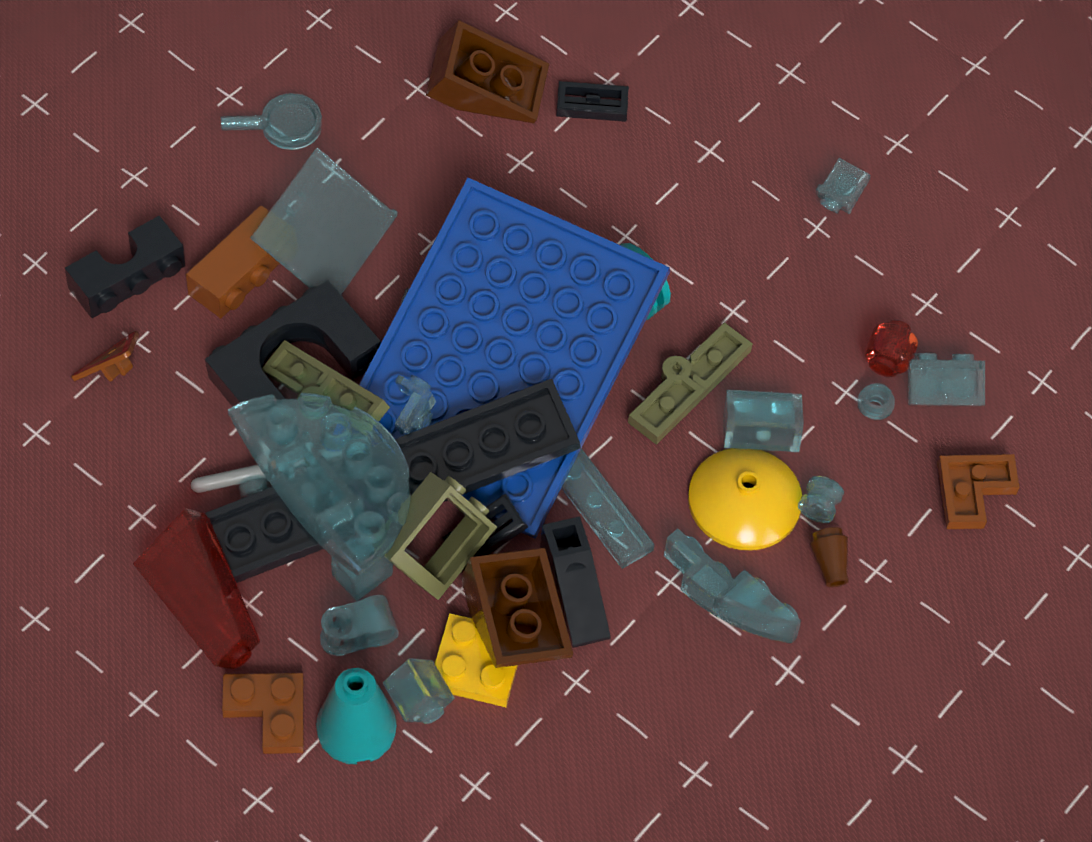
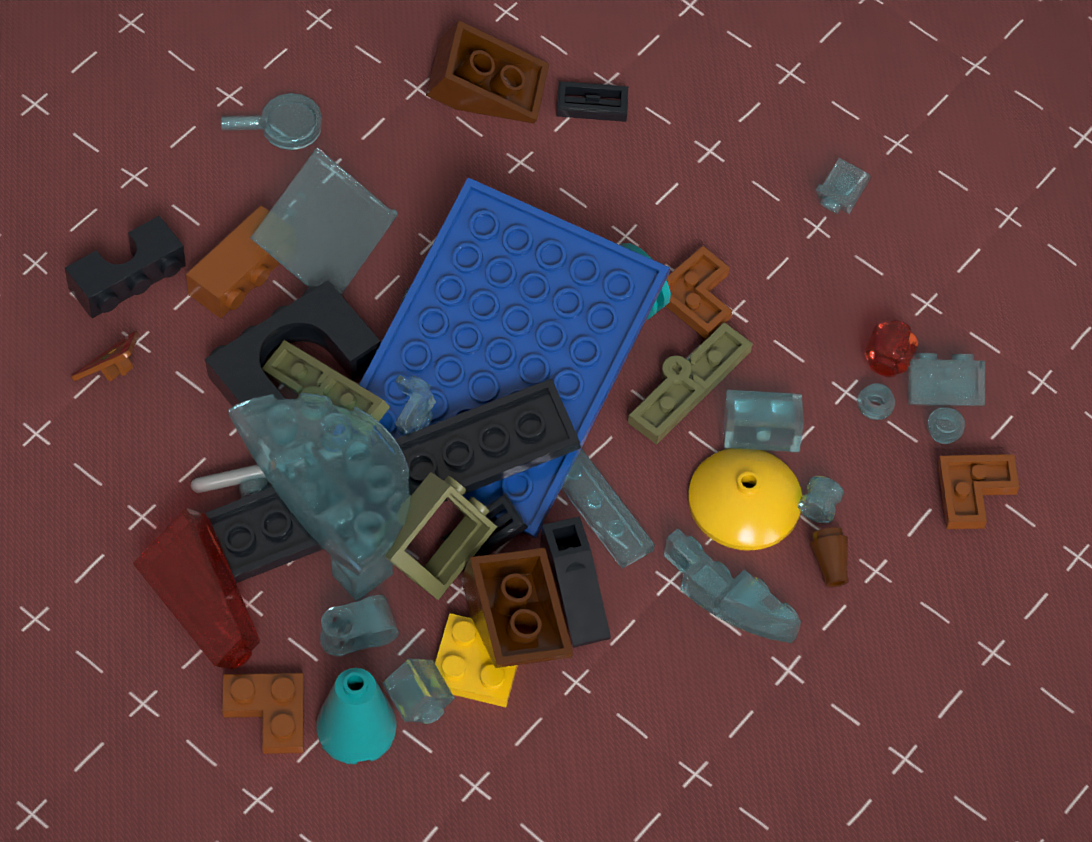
(691, 294): none -> dark orange plate
(946, 425): none -> clear light blue plate

